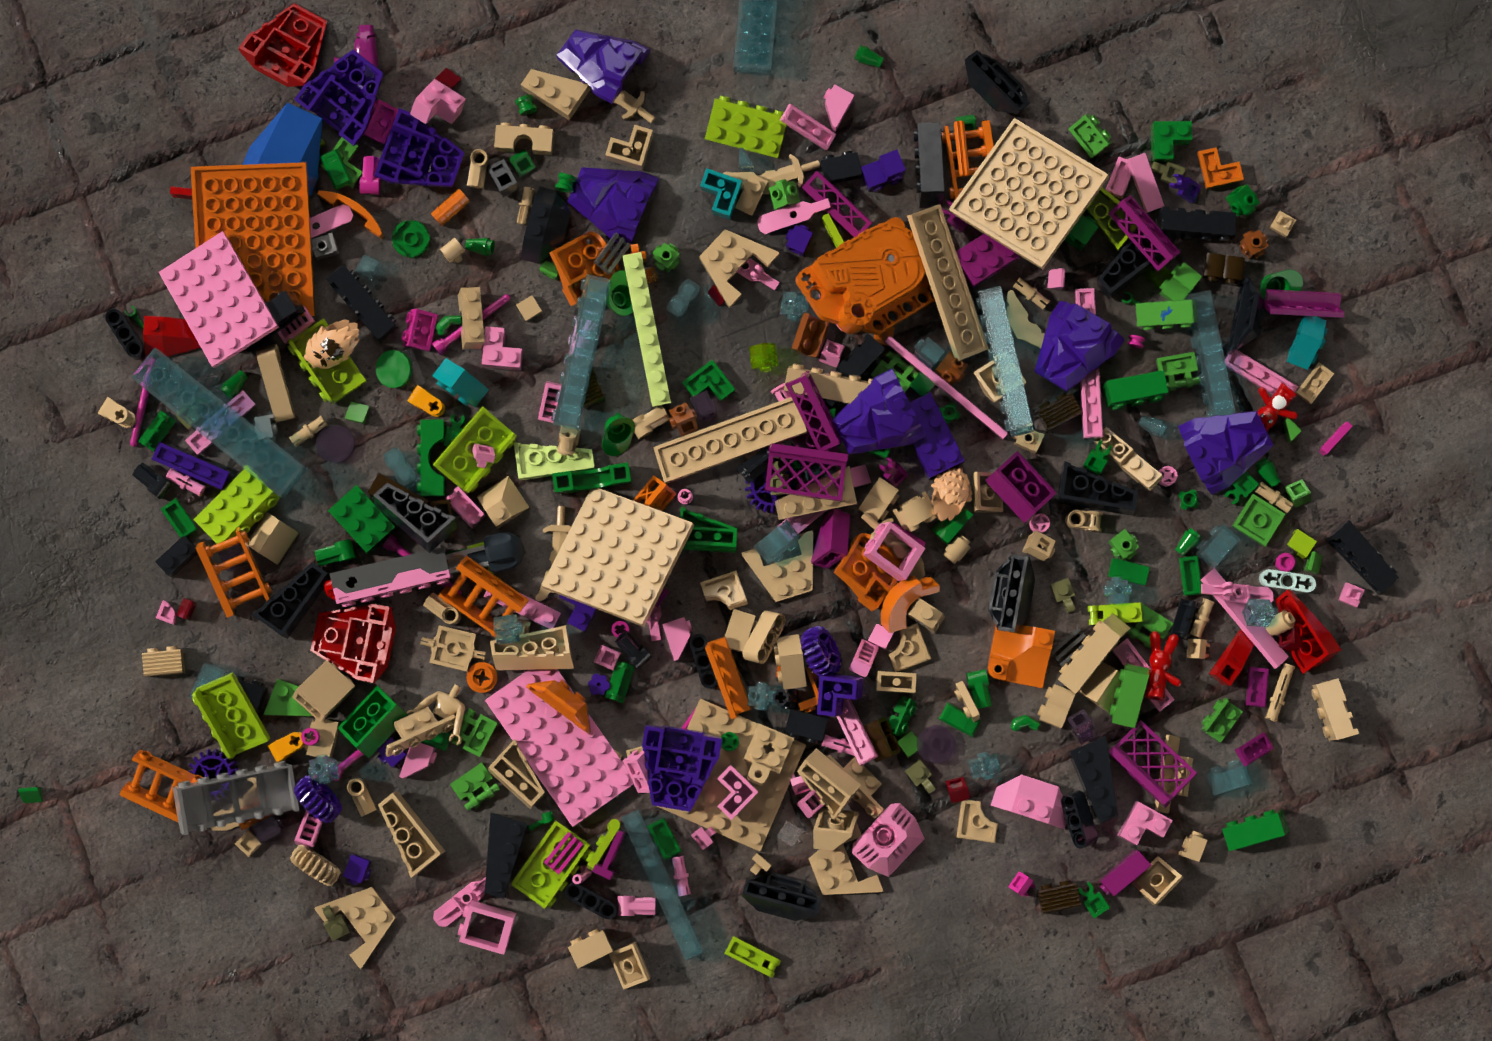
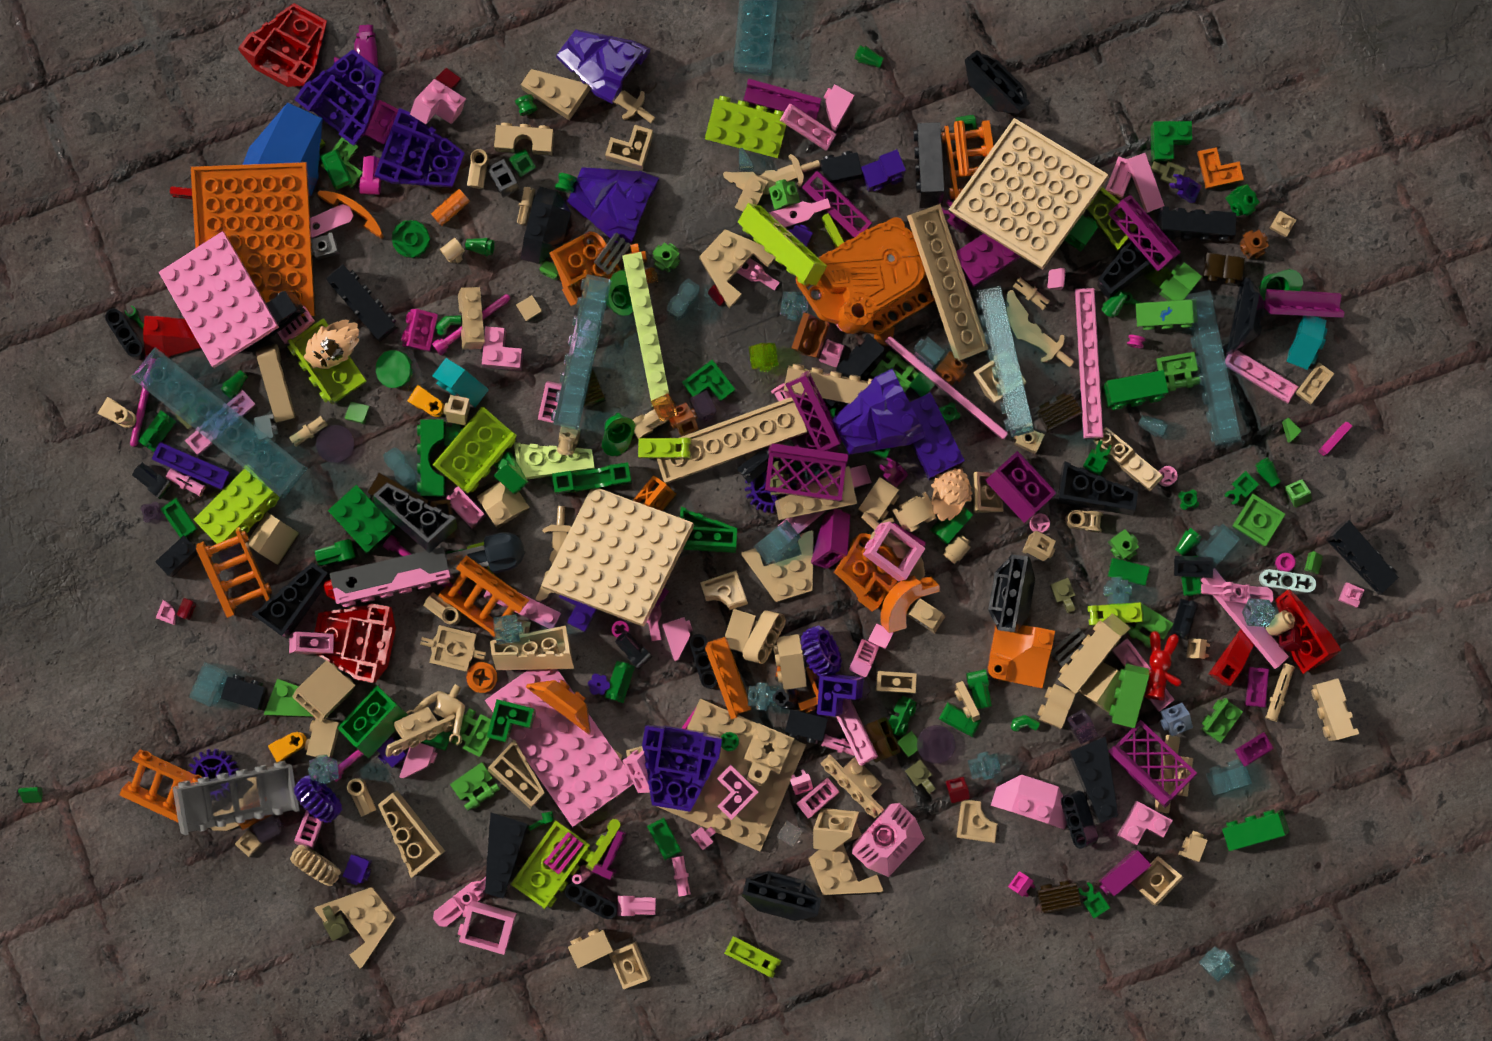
(147, 508): none -> clear purple plate
(163, 662): tan brick -> none
(230, 715): lime bracket -> none
(311, 643): none -> bright pink slope
(312, 742): dark pink bush -> none
(368, 267): clear light blue slope -> none
(457, 410): none -> tan brick
(483, 454): bright pink tile -> none
(507, 714): none -> green brick
(510, 473): none -> green slope
(607, 657): bright pink slope -> none
(662, 884): clear light blue brick -> none
(663, 448): none -> lime plate
(665, 407): none -> clear orange slope
(685, 501): bright pink pin -> none
(726, 191): teal brick -> none
(760, 863): tan tile -> none
(779, 98): none -> magenta fence
(782, 244): none -> lime brick
(828, 781): tan wedge -> none
(911, 649): tan tile -> none
(1075, 345): dark purple wedge -> none
(1091, 135): bright green bracket -> none
(1114, 304): none -> green cone
(1176, 719): none -> sand blue brick
(1193, 566): none -> black plate
(1202, 618): tan pin -> none
(1216, 963): none -> clear light blue brick
(1225, 446): dark purple wedge -> none
(1274, 497): tan pin -> none
(1276, 405): red animal -> none
(1301, 543): lime panel -> none

